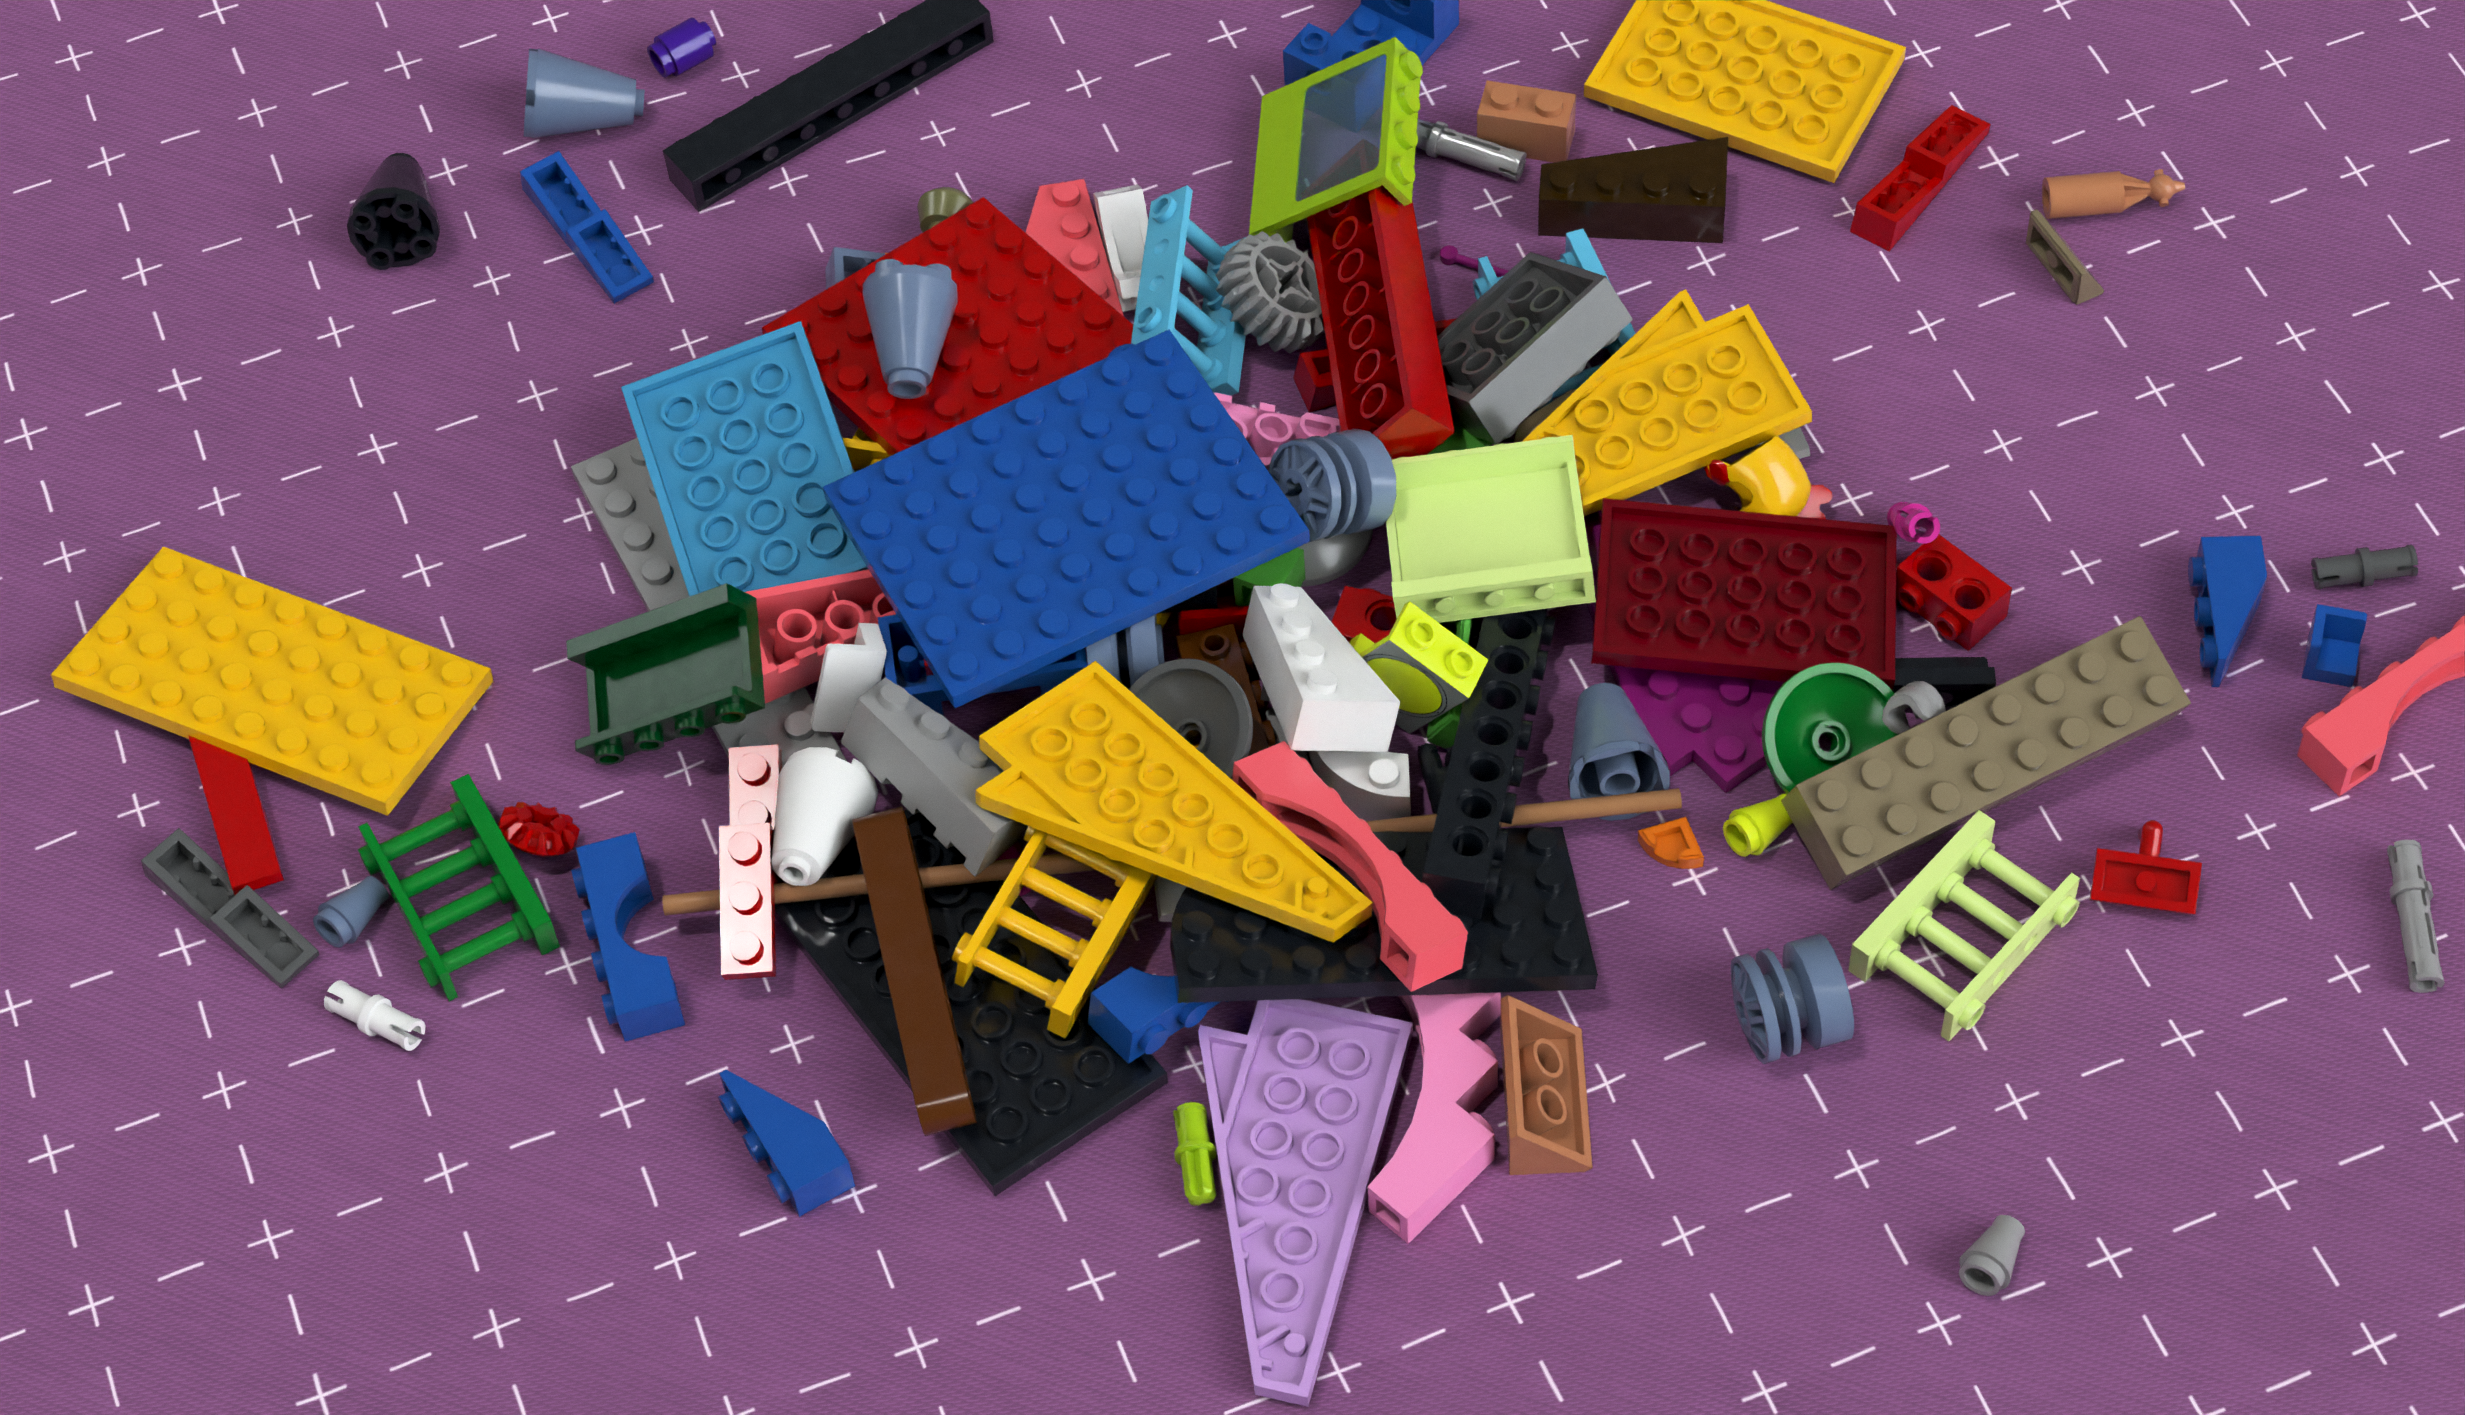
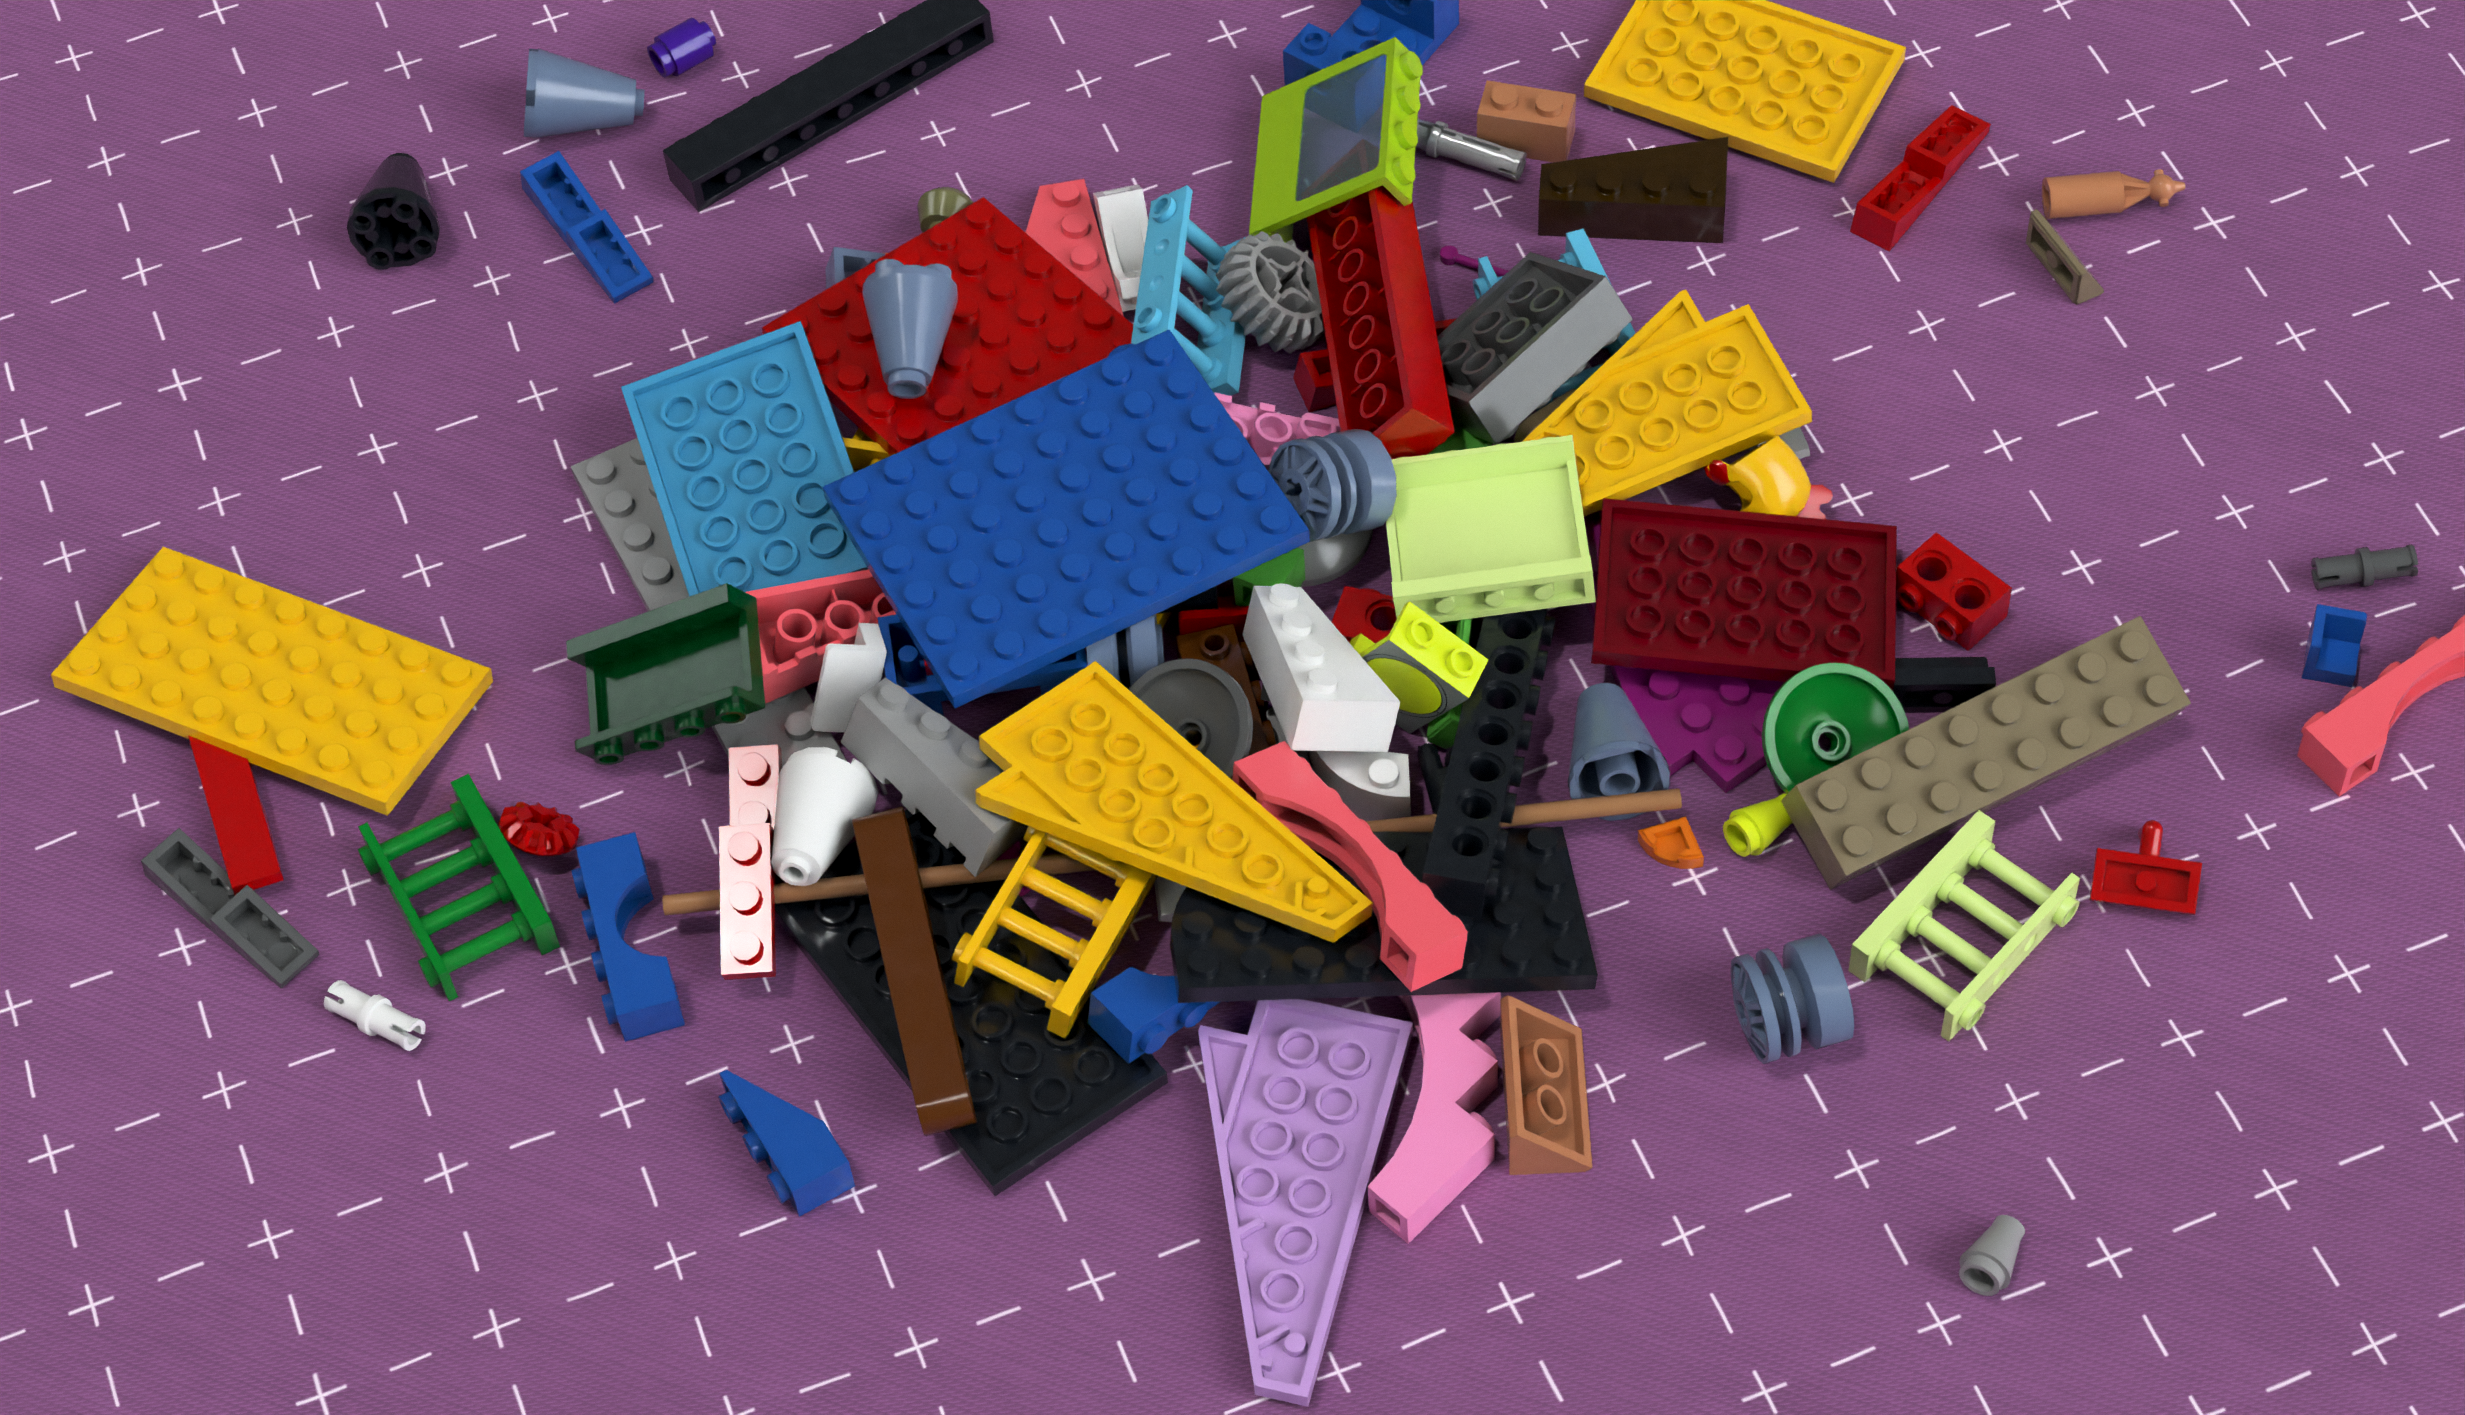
(348, 913): sand blue cone -> none
(1195, 1153): lime axle -> none
(1917, 517): dark pink pin -> none
(1922, 699): light grey arm -> none
(2230, 589): blue slope -> none
(2413, 898): light grey pin -> none

